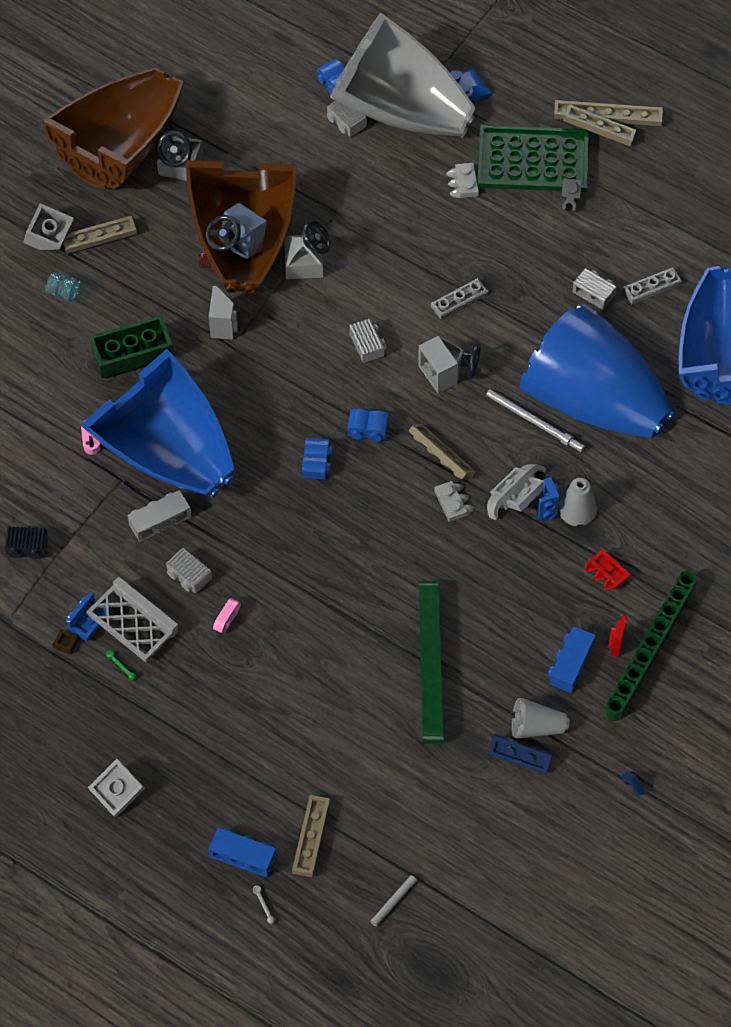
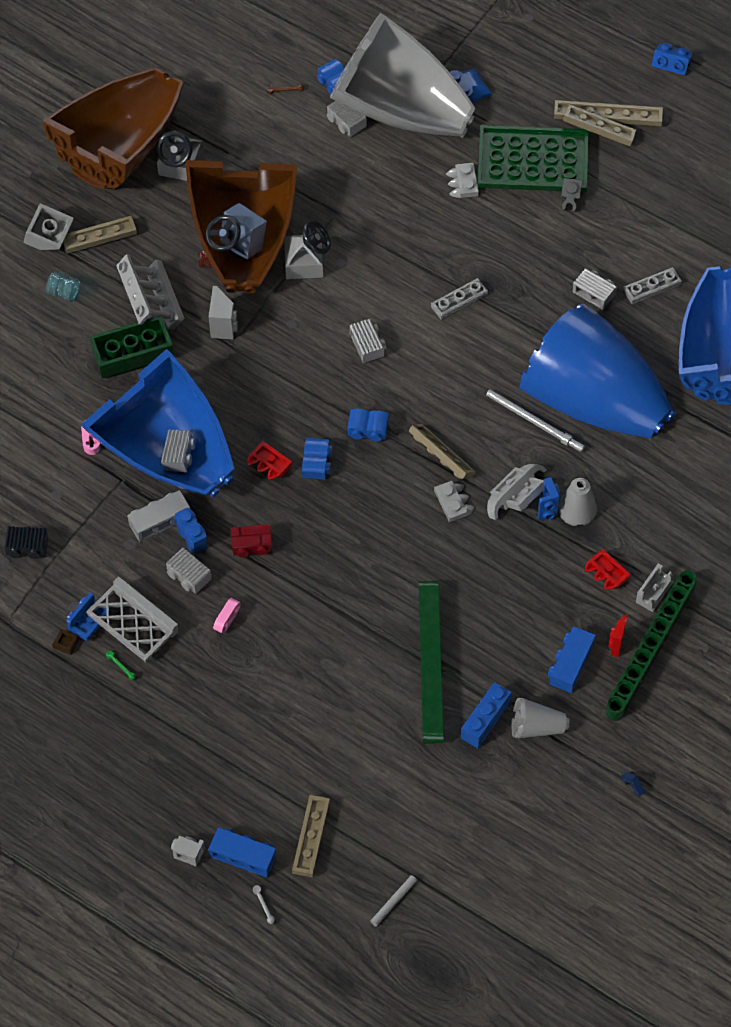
(116, 787): light grey hinge -> none
(162, 289): none -> light grey fence
(178, 450): none -> light grey brick
(188, 850): none -> light grey brick
(191, 530): none -> blue brick
(251, 540): none -> dark red brick
(269, 460): none -> red plate
(270, 89): none -> reddish brown hinge
(442, 362): light grey piece -> none
(486, 715): none -> blue brick
(520, 753): dark blue plate -> none
(654, 588): none -> light grey hinge
(671, 58): none -> blue bracket

